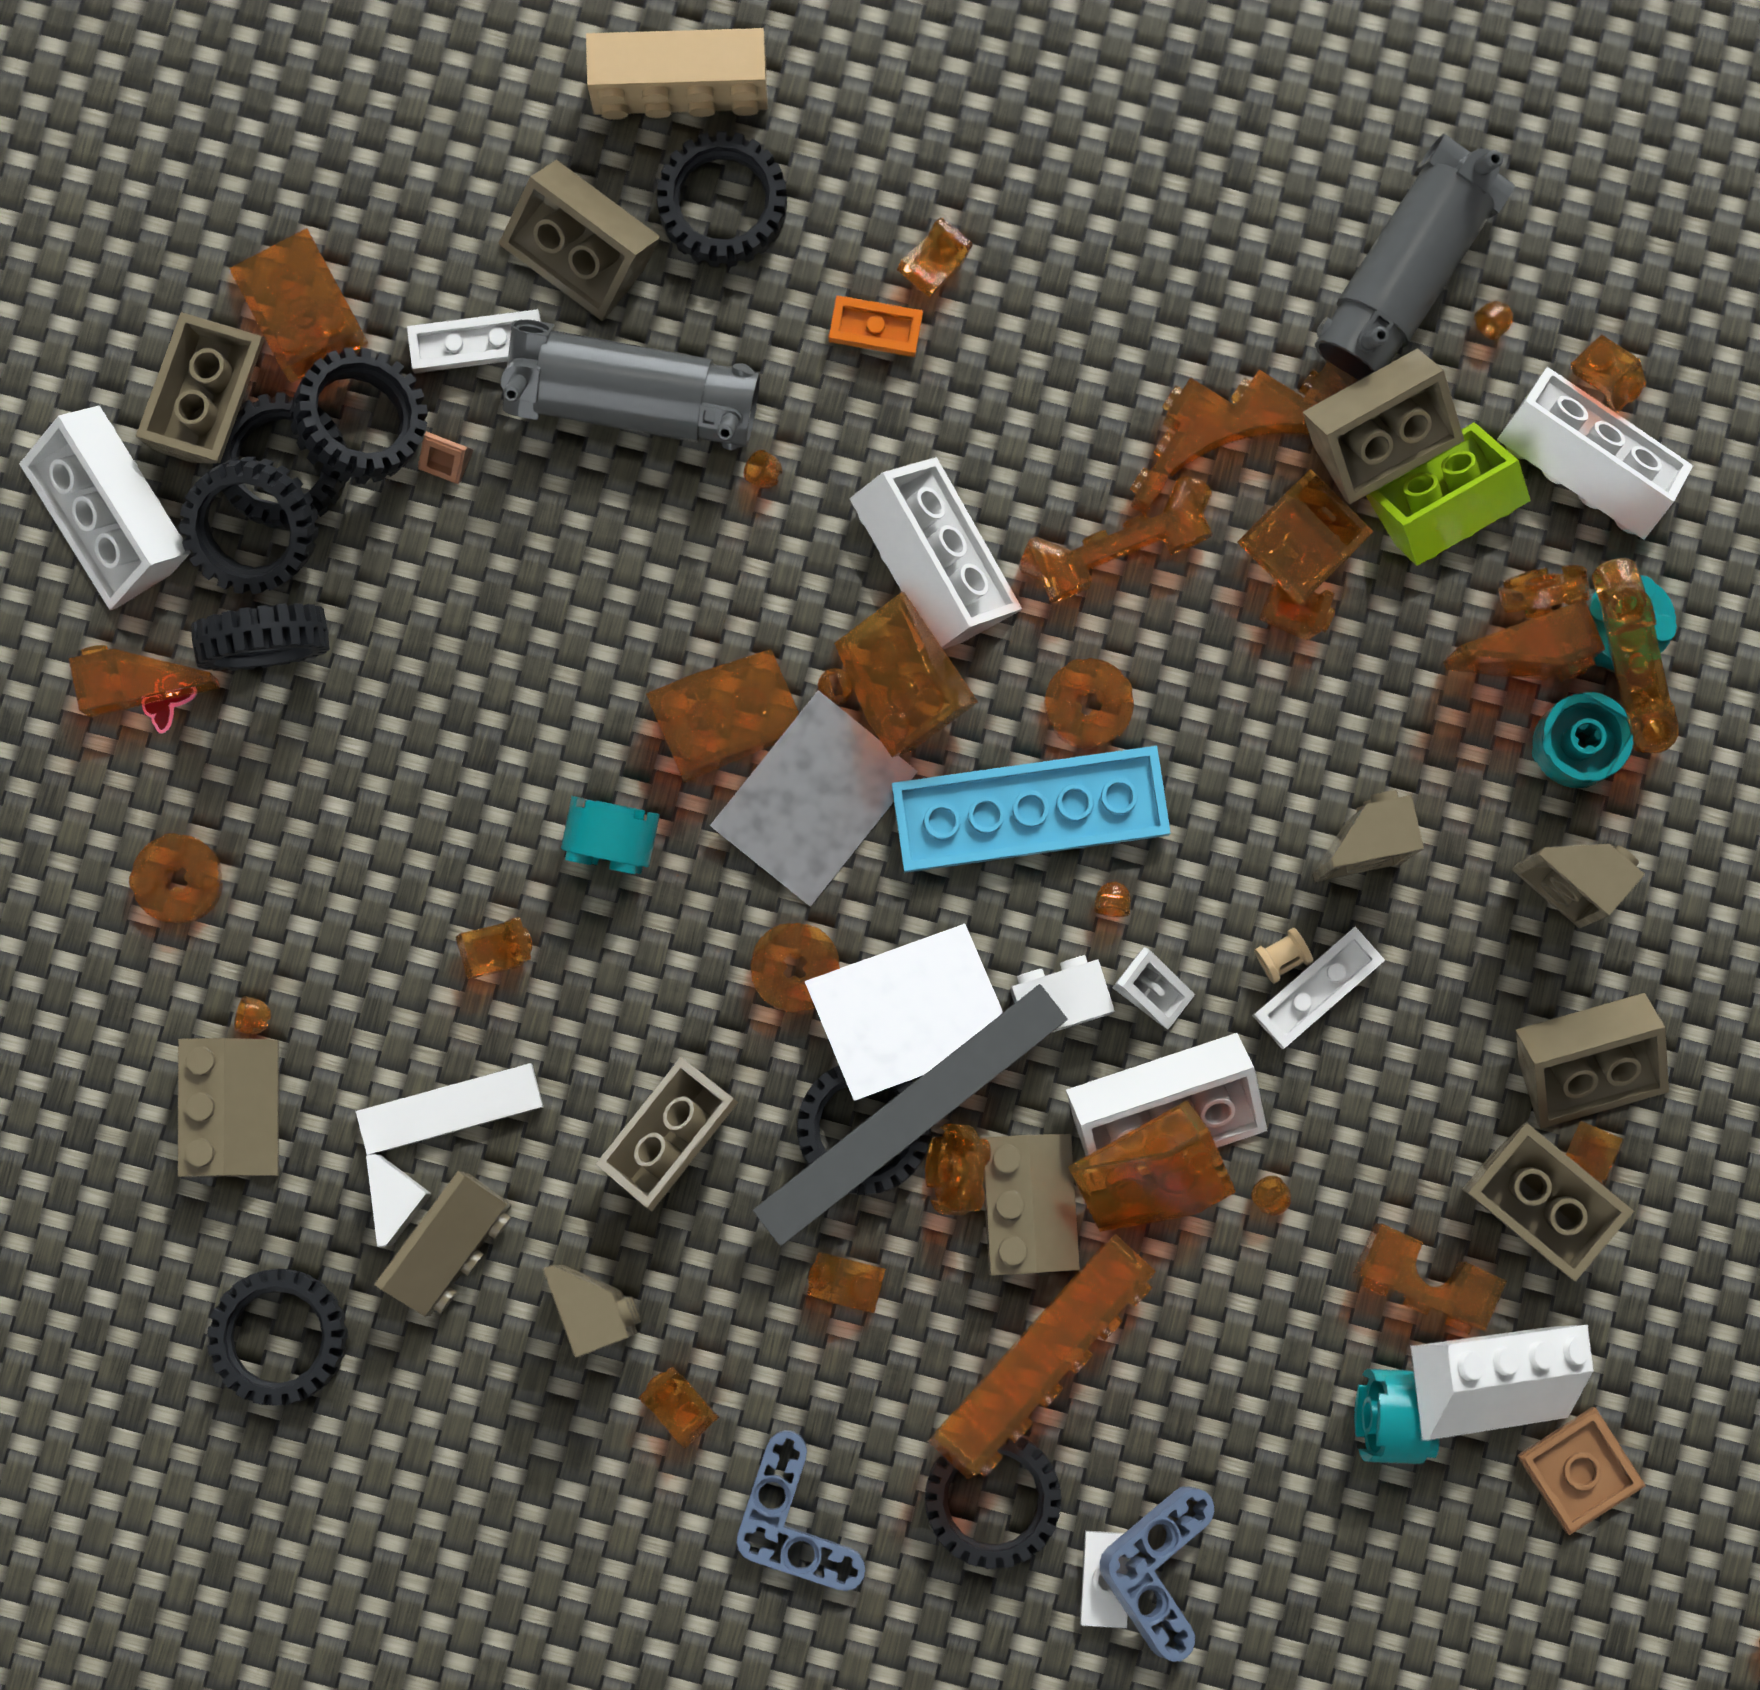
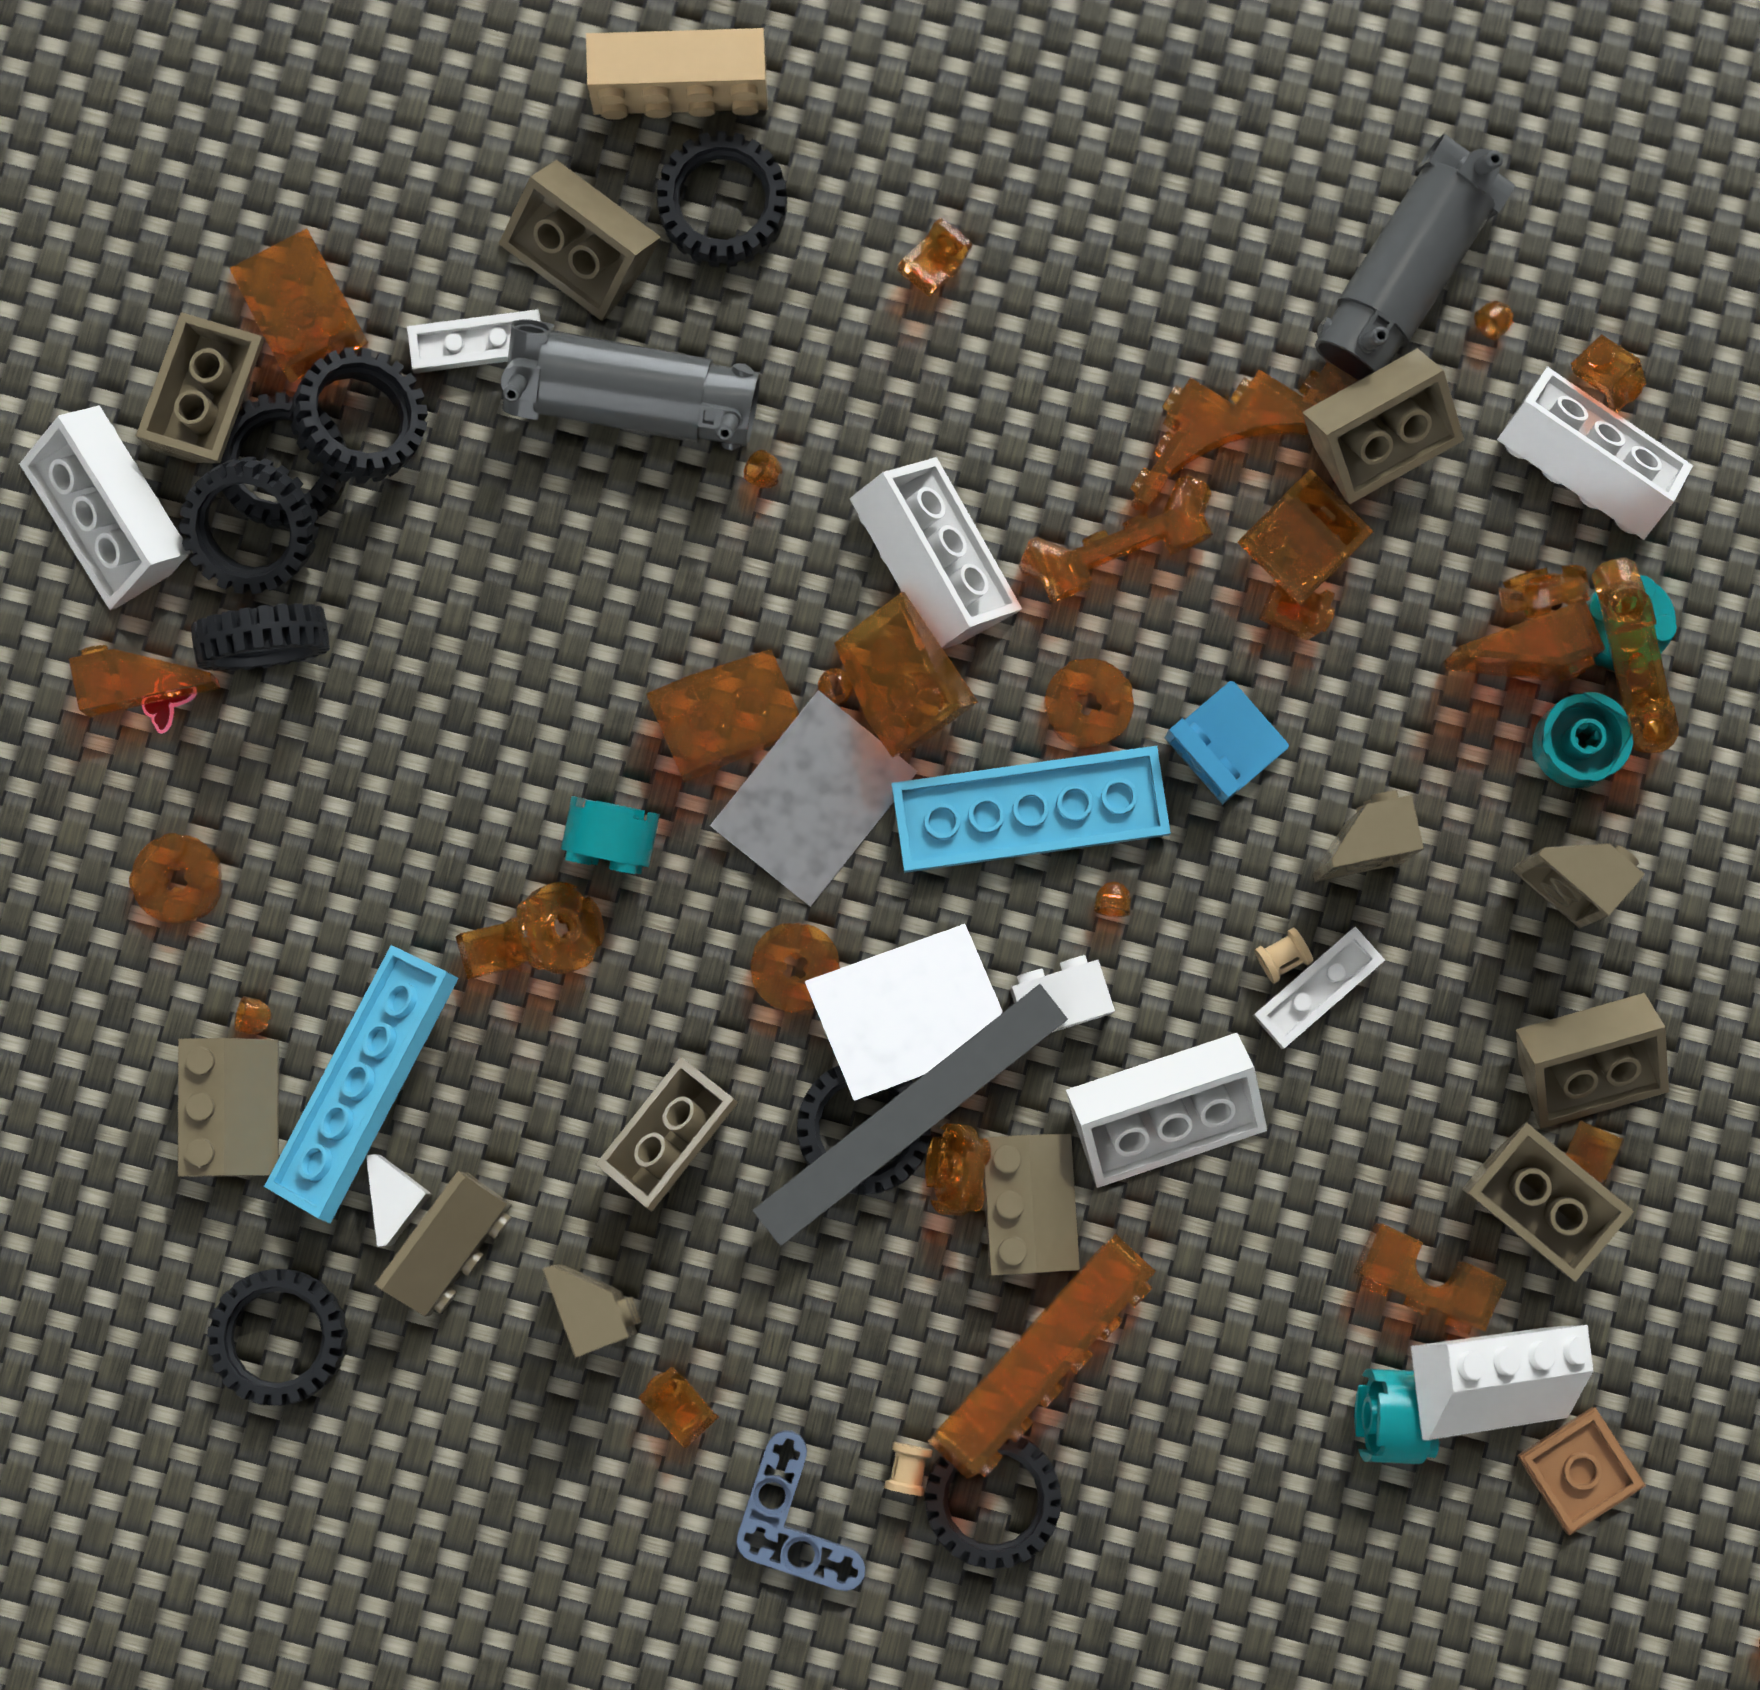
(360, 1083): none -> medium azure plate
(443, 458): nougat slope -> none
(449, 1109): white tile -> none
(537, 930): none -> clear orange plate
(845, 1282): clear orange bracket -> none
(875, 326): orange plate -> none
(908, 1469): none -> tan bush
(1098, 1601): white plate -> none
(1142, 1574): sand blue beam -> none
(1154, 988): white slope -> none
(1154, 1173): clear orange slope -> none
(1226, 741): none -> dark azure bracket
(1271, 1195): clear orange hinge -> none
(1450, 496): lime slope -> none

